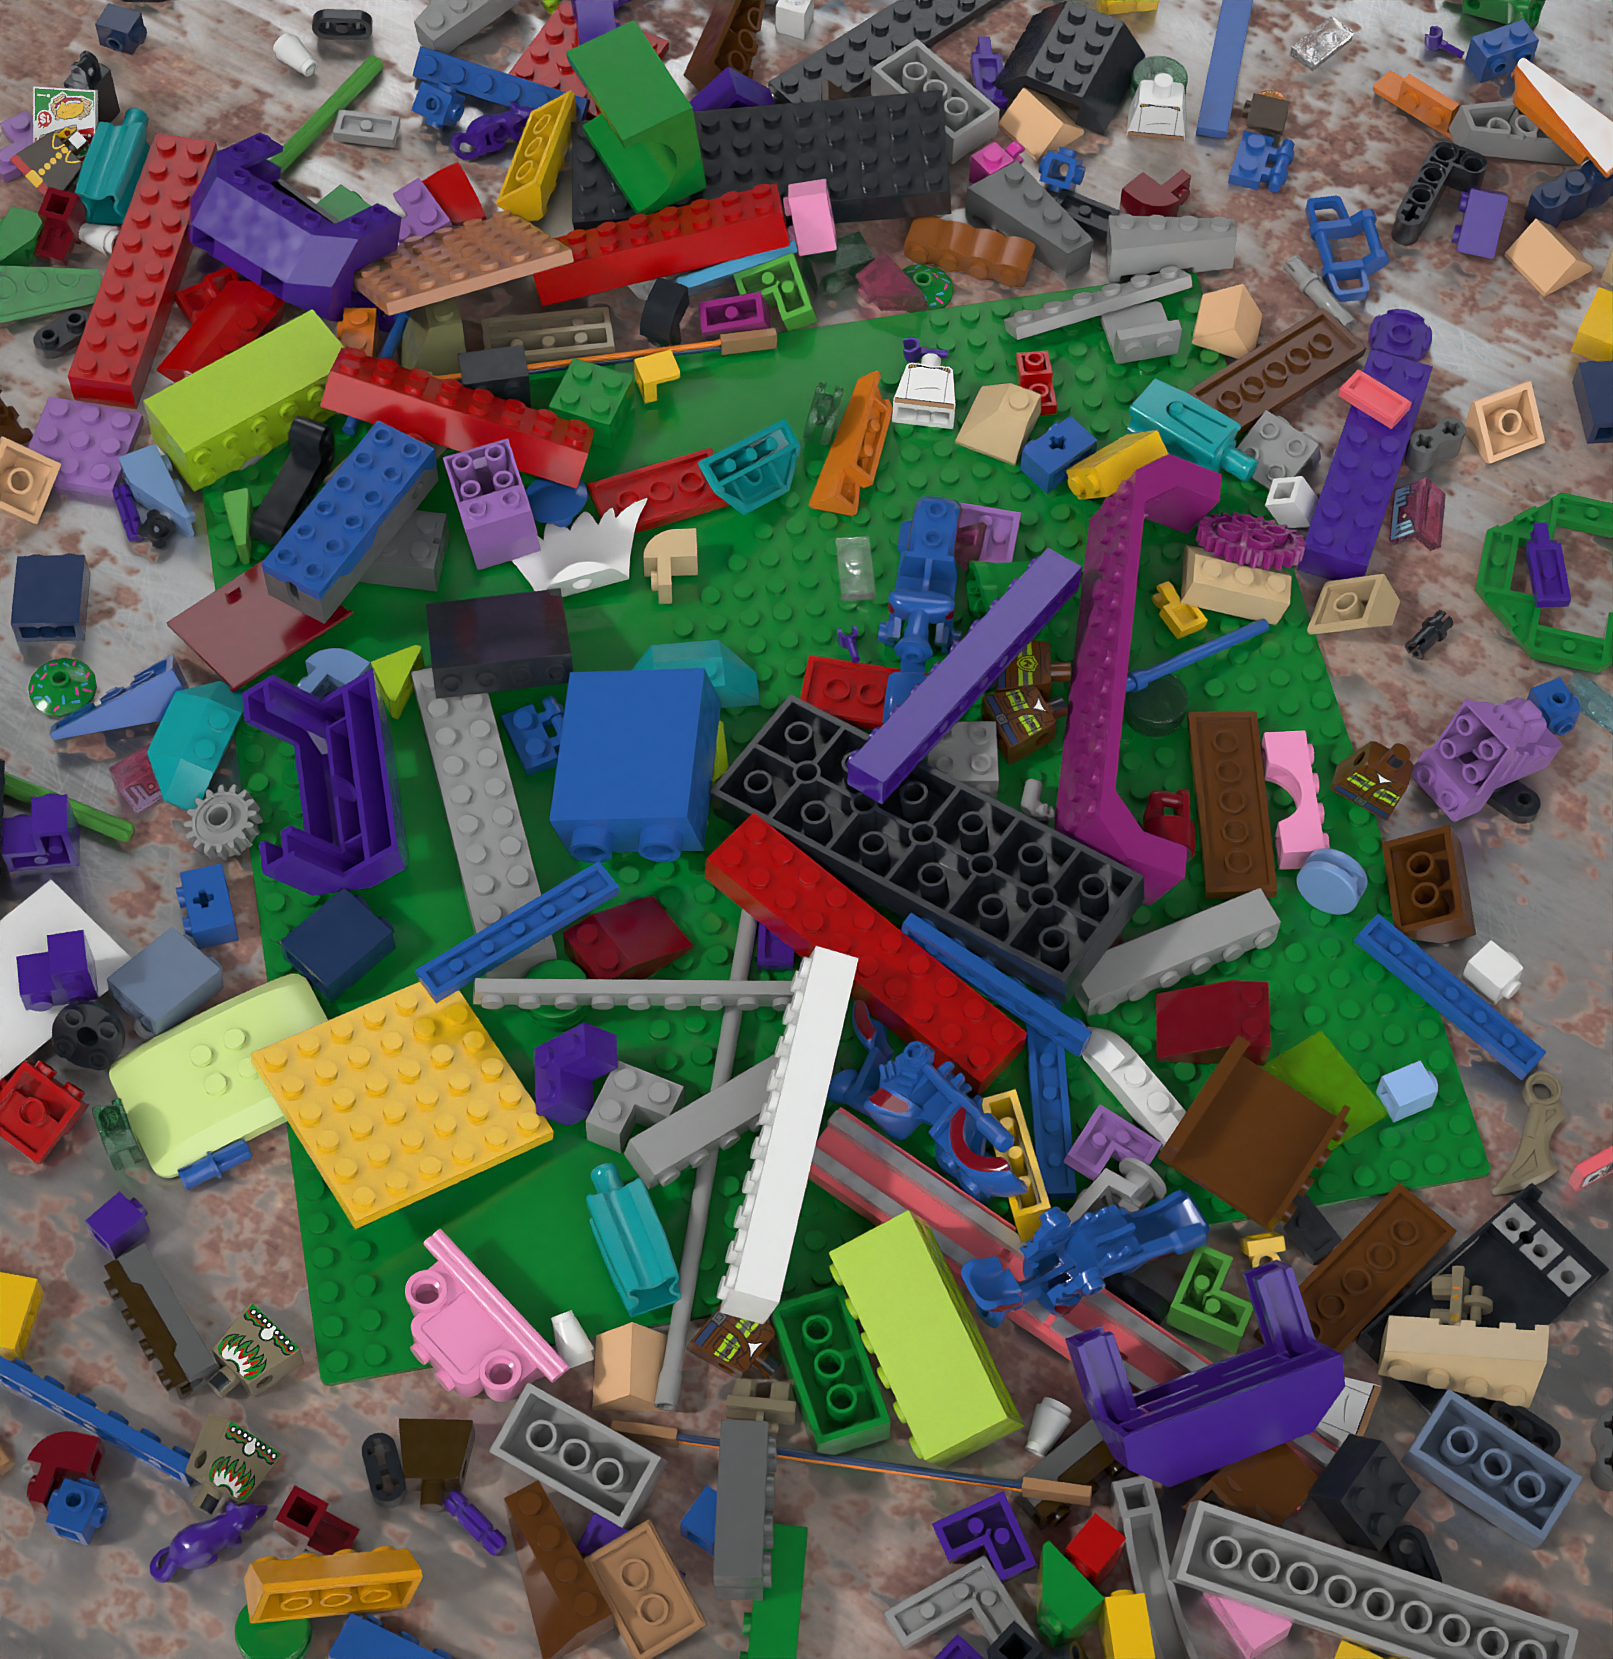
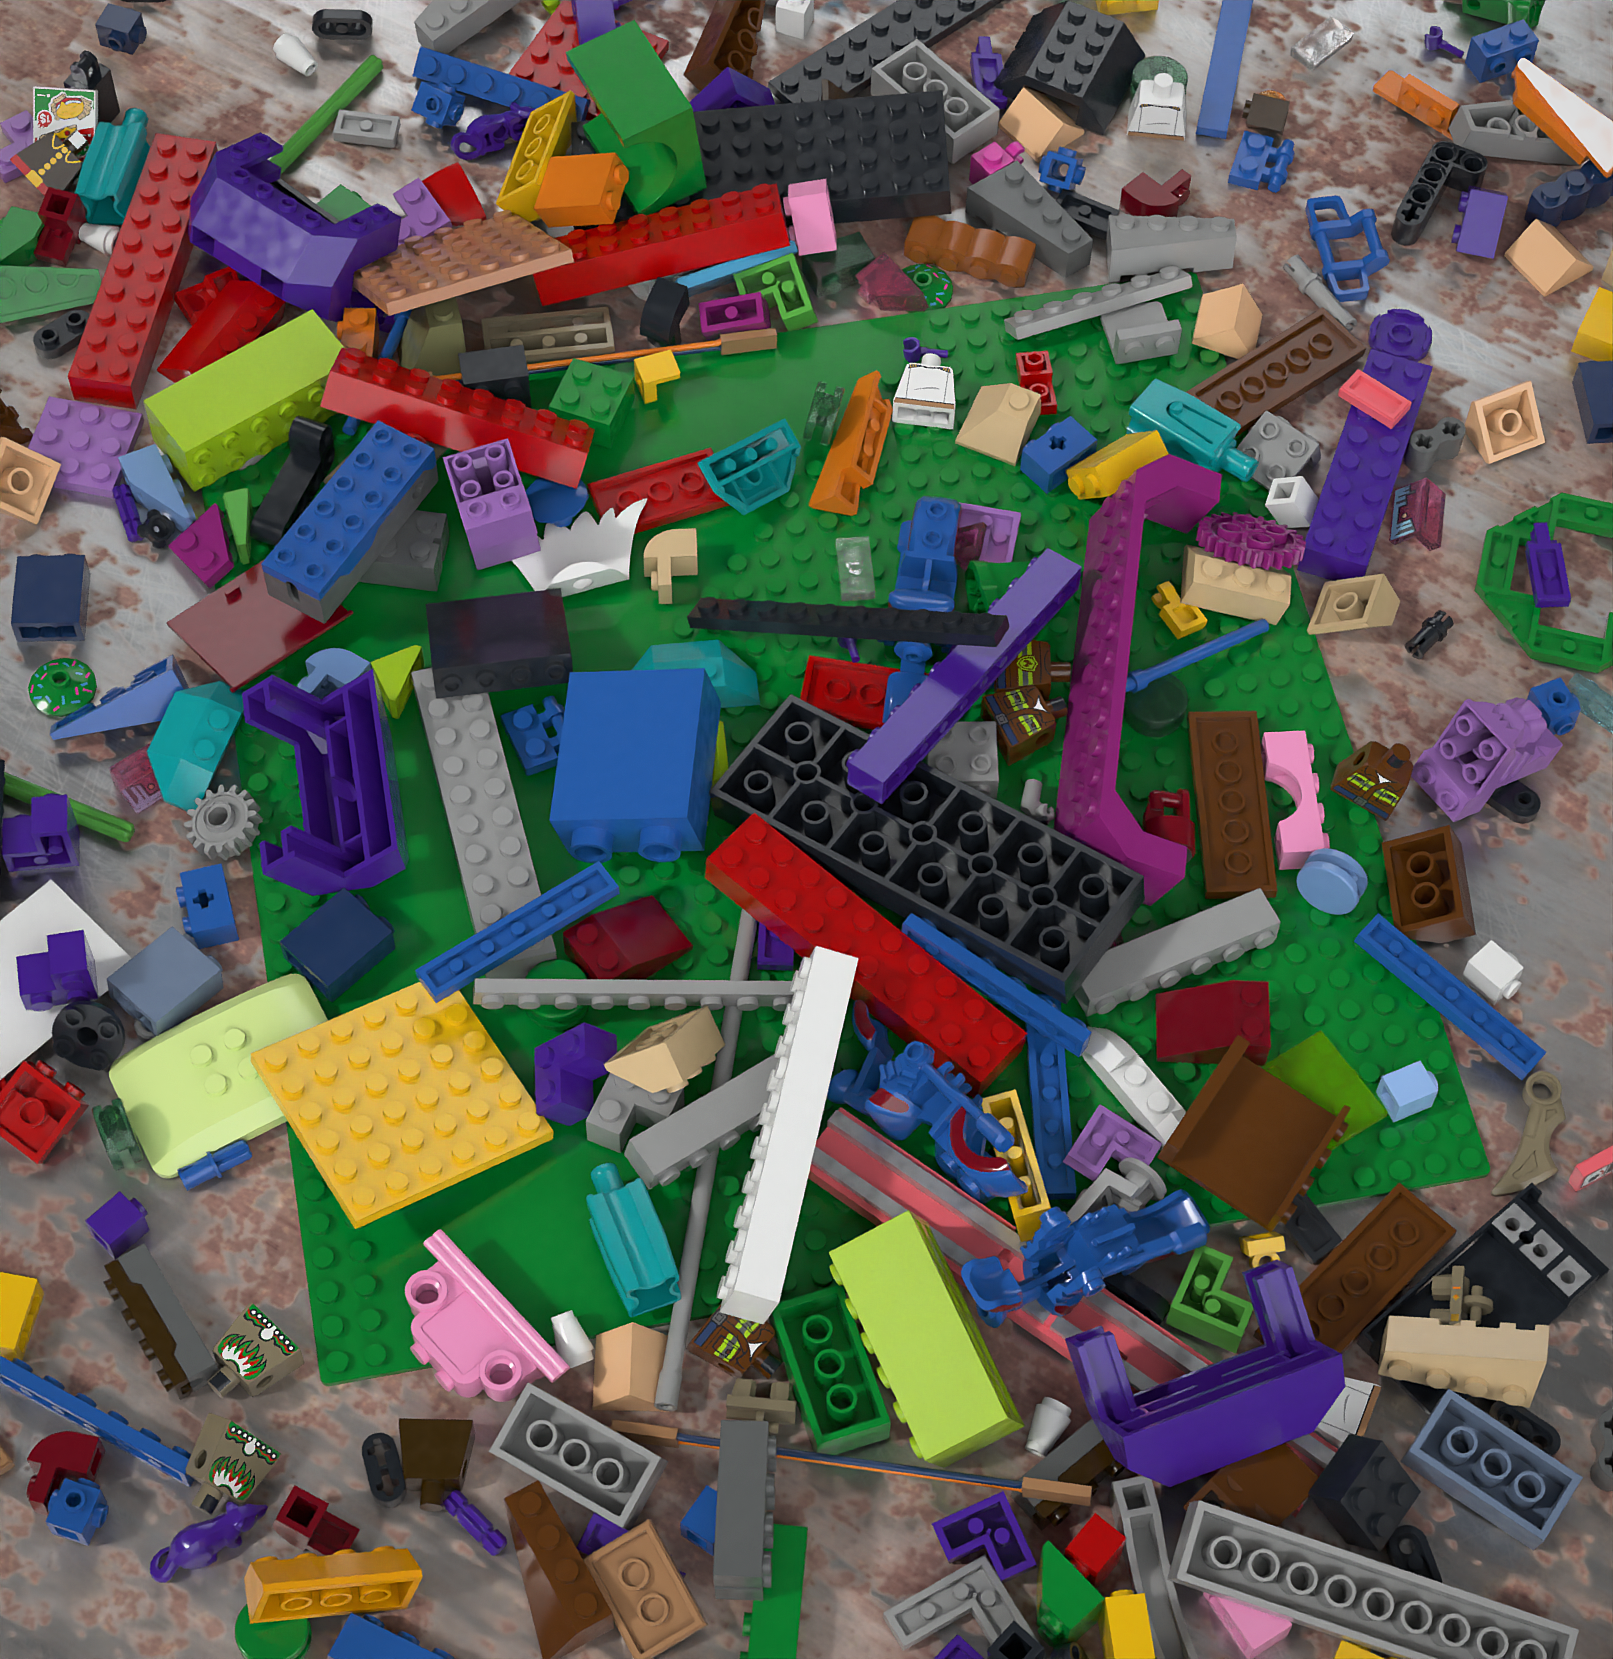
(205, 547): none -> magenta wing
(581, 190): none -> orange brick
(669, 1052): none -> tan slope
(849, 621): none -> black plate

